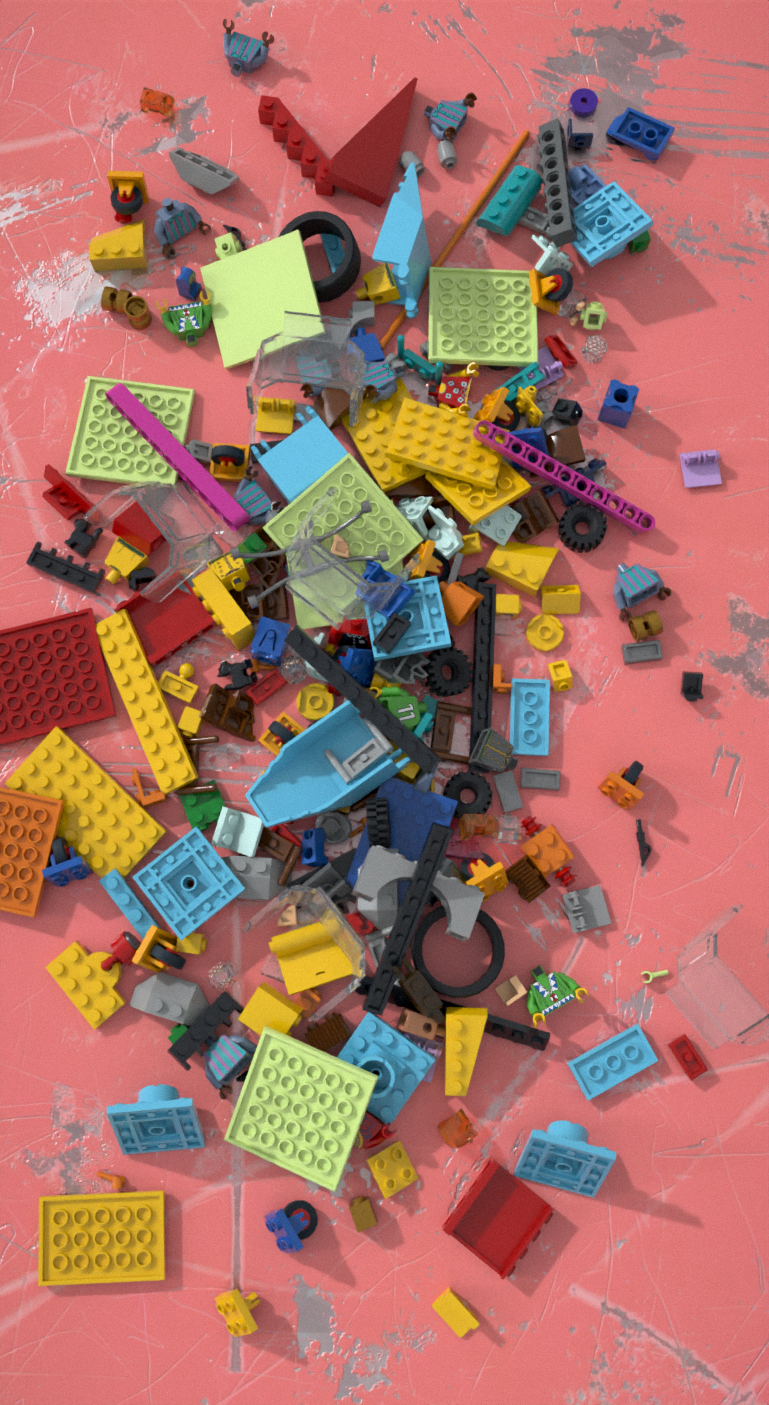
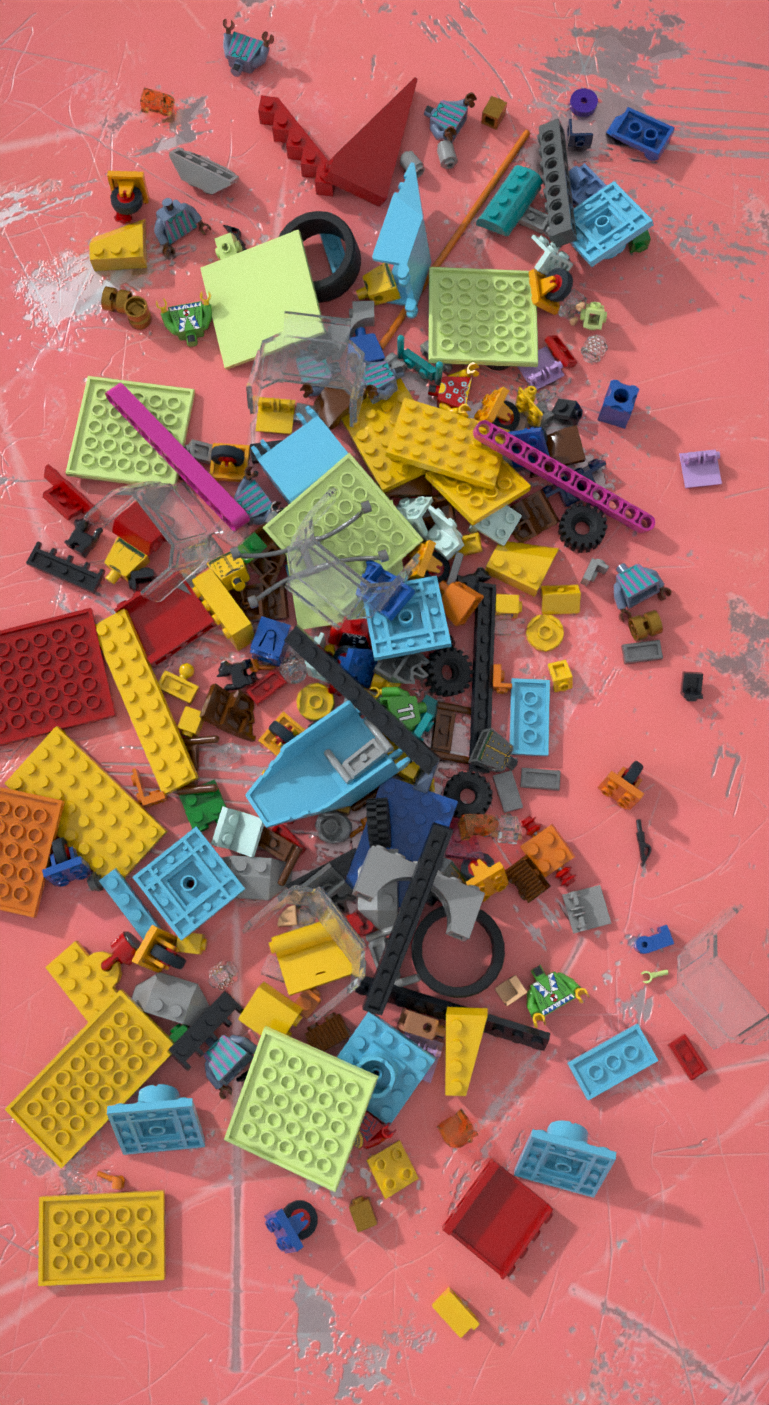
(93, 882): none -> dark grey plate
(93, 1071): none -> yellow plate
(187, 284): blue leg -> none
(237, 1311): yellow plate -> none
(313, 847): blue leg -> none
(340, 547): light nougat tile -> none
(391, 633): black plate -> none
(420, 992): dark brown hinge -> none
(494, 112): none -> pearl gold brick
(522, 380): teal plate -> none
(592, 570): none -> light grey bracket
(654, 942): none -> blue leg

